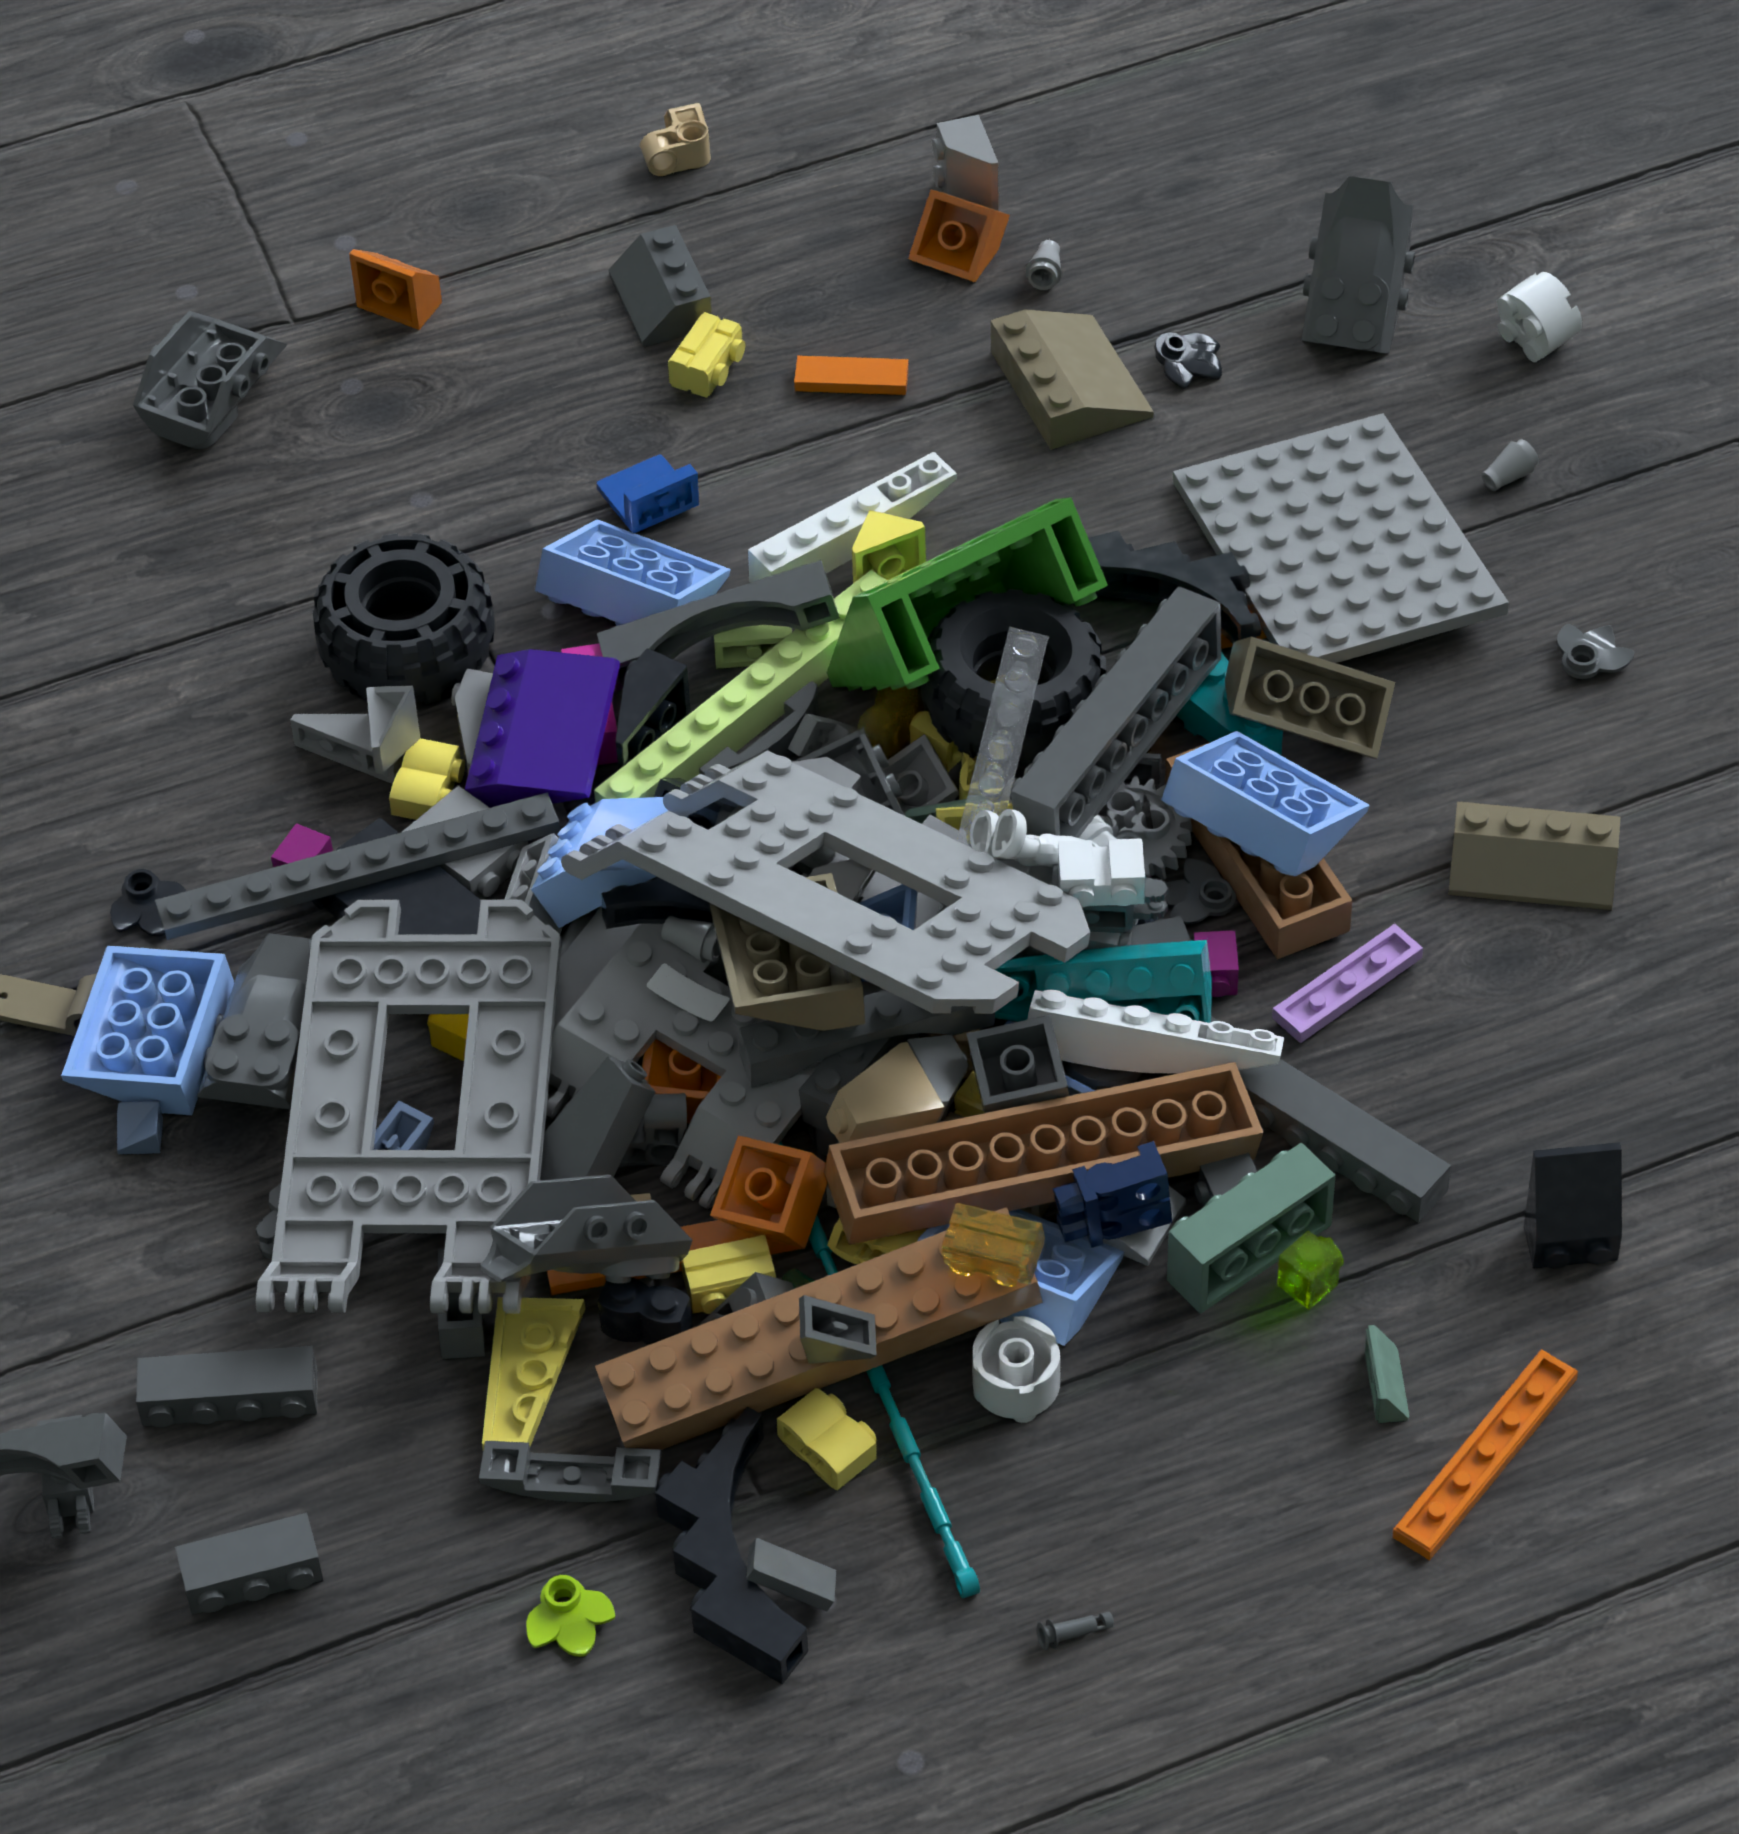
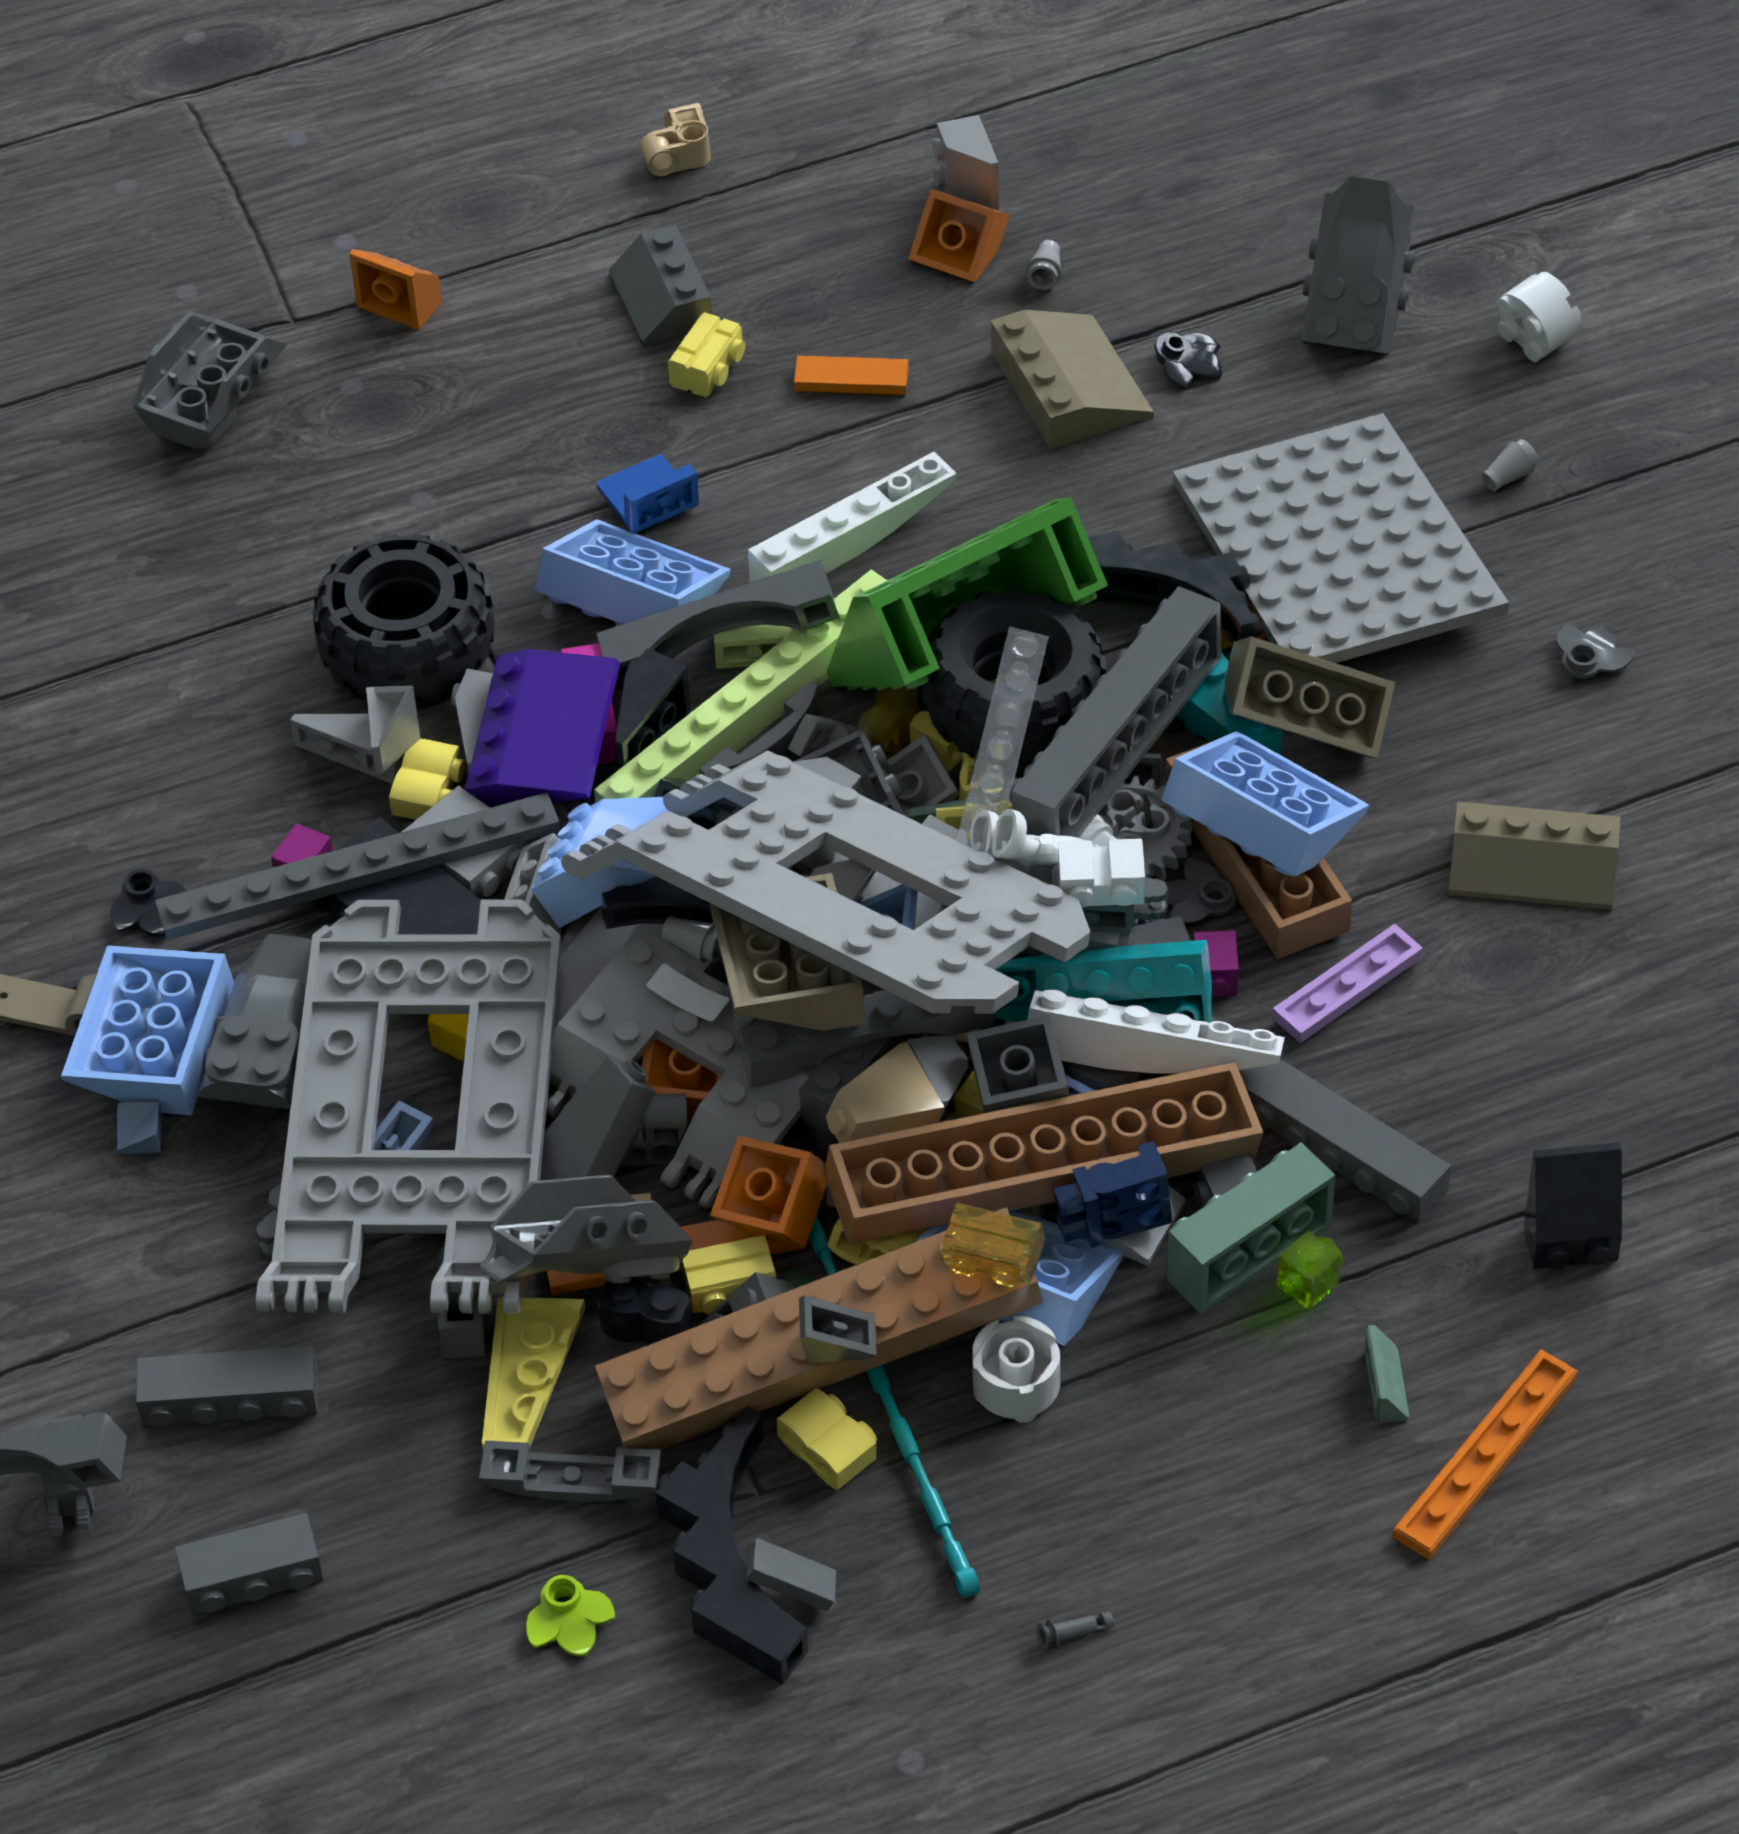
(888, 546): light yellow slope -> none

